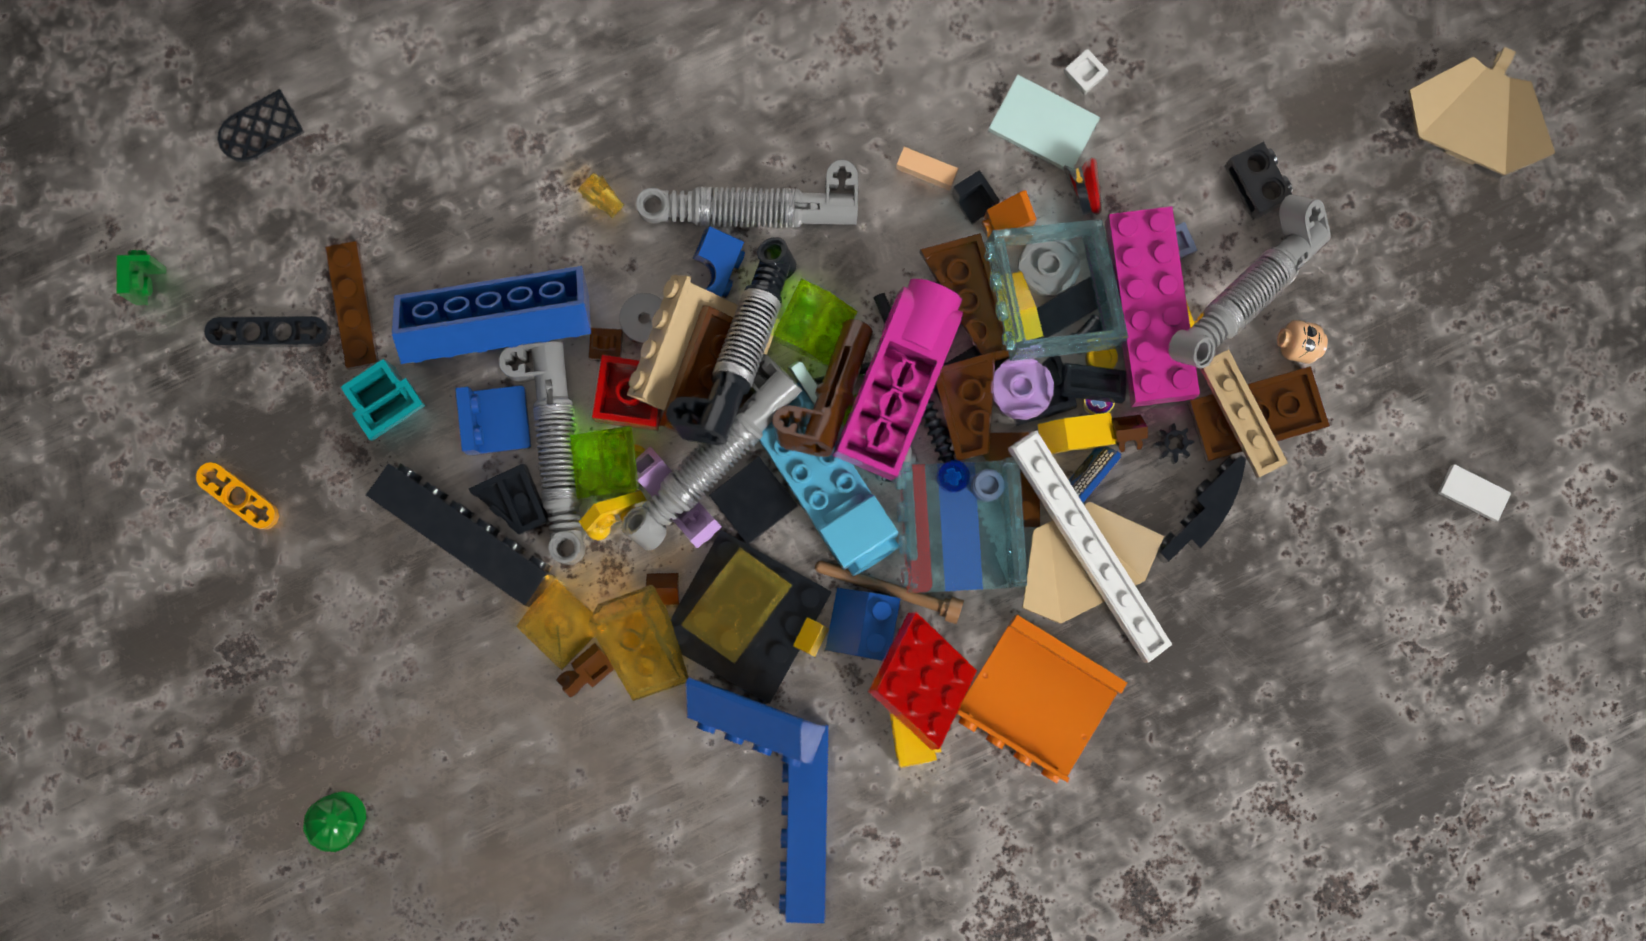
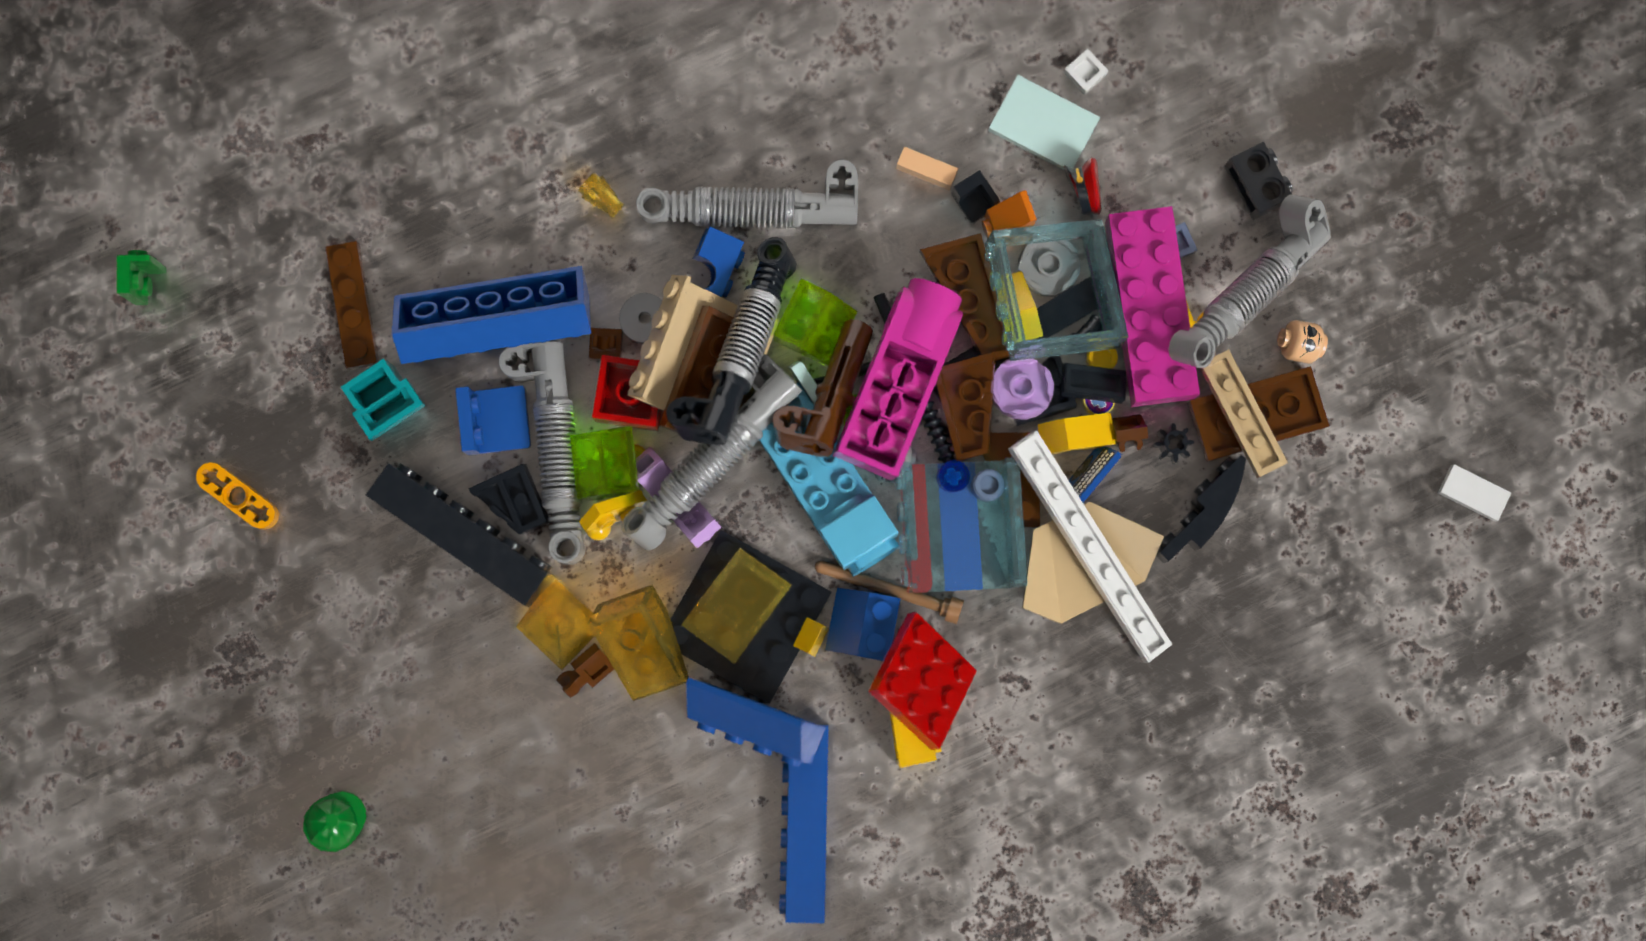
(242, 113): black window -> none
(267, 331): black beam -> none
(666, 586): reddish brown slope -> none
(753, 500): black tile -> none
(1039, 698): orange panel -> none
(1482, 115): tan panel -> none

